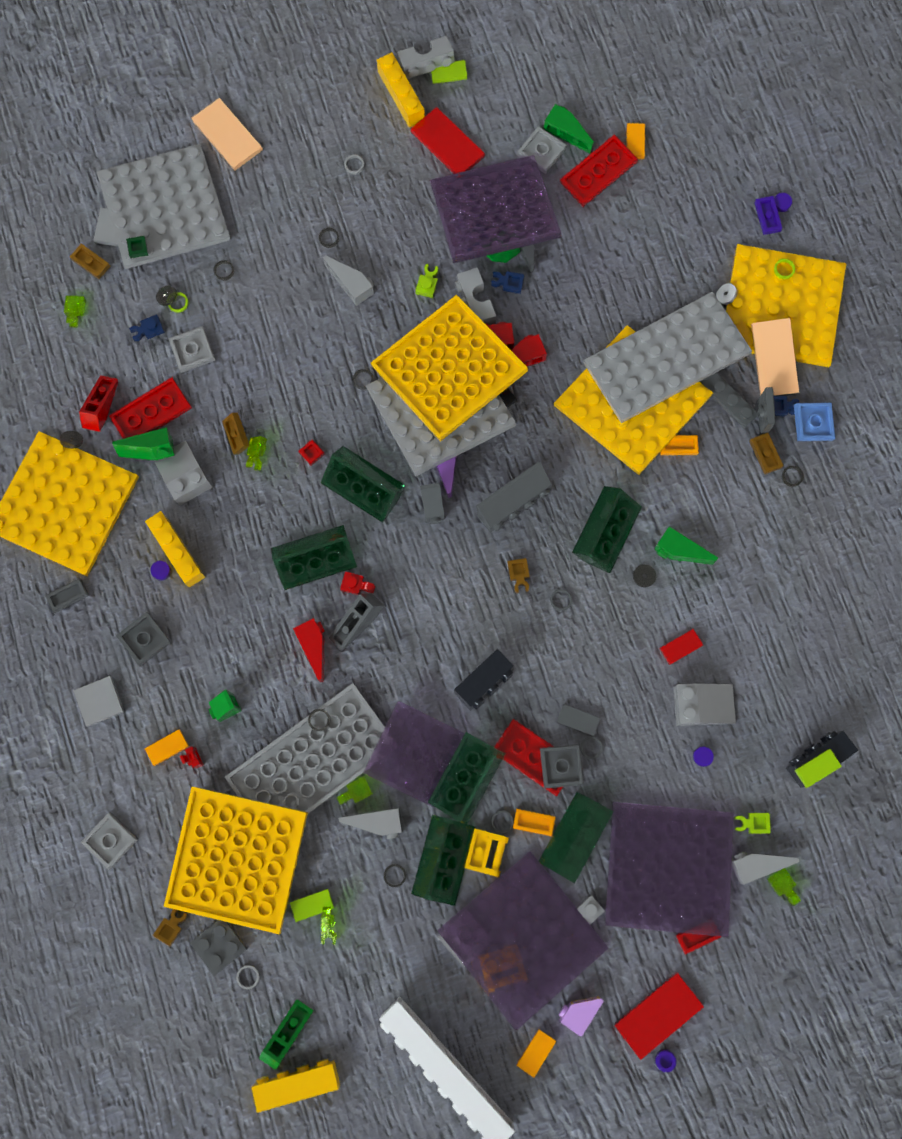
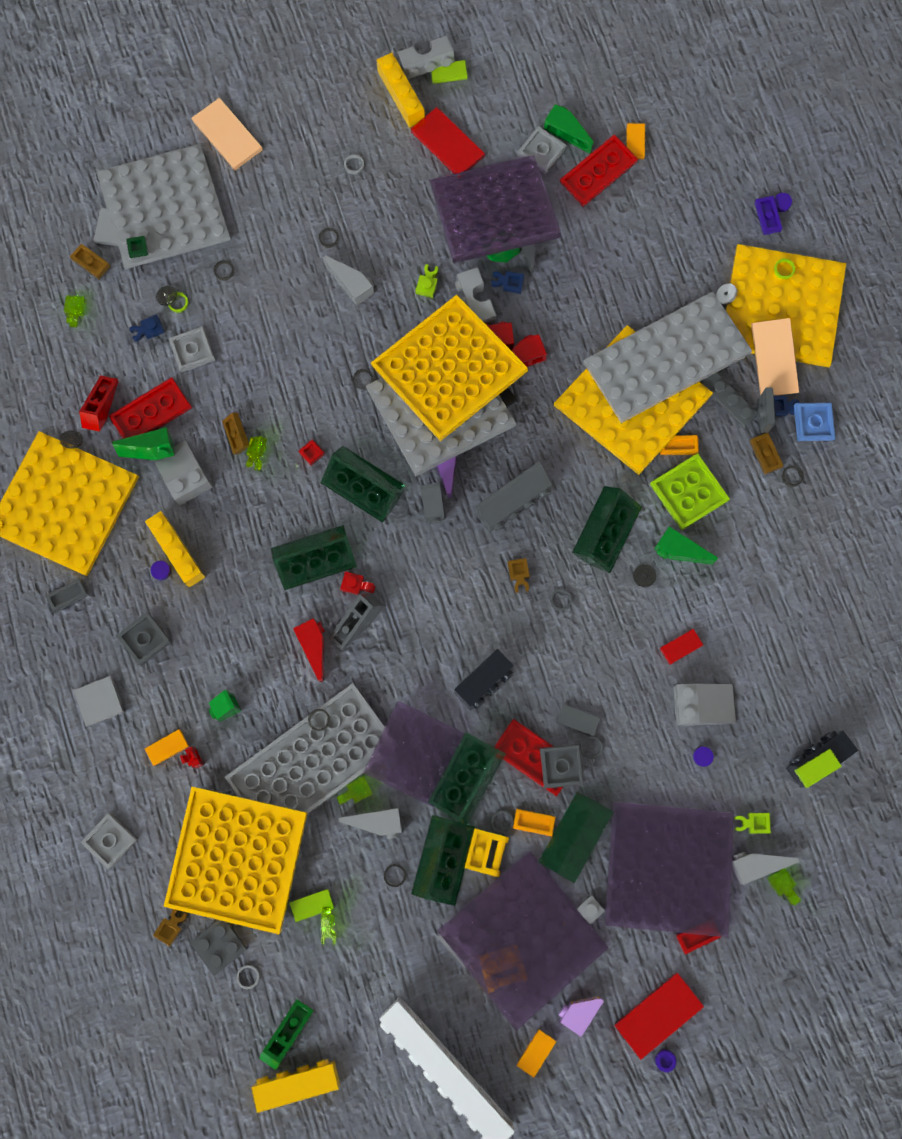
(689, 491): none -> lime plate

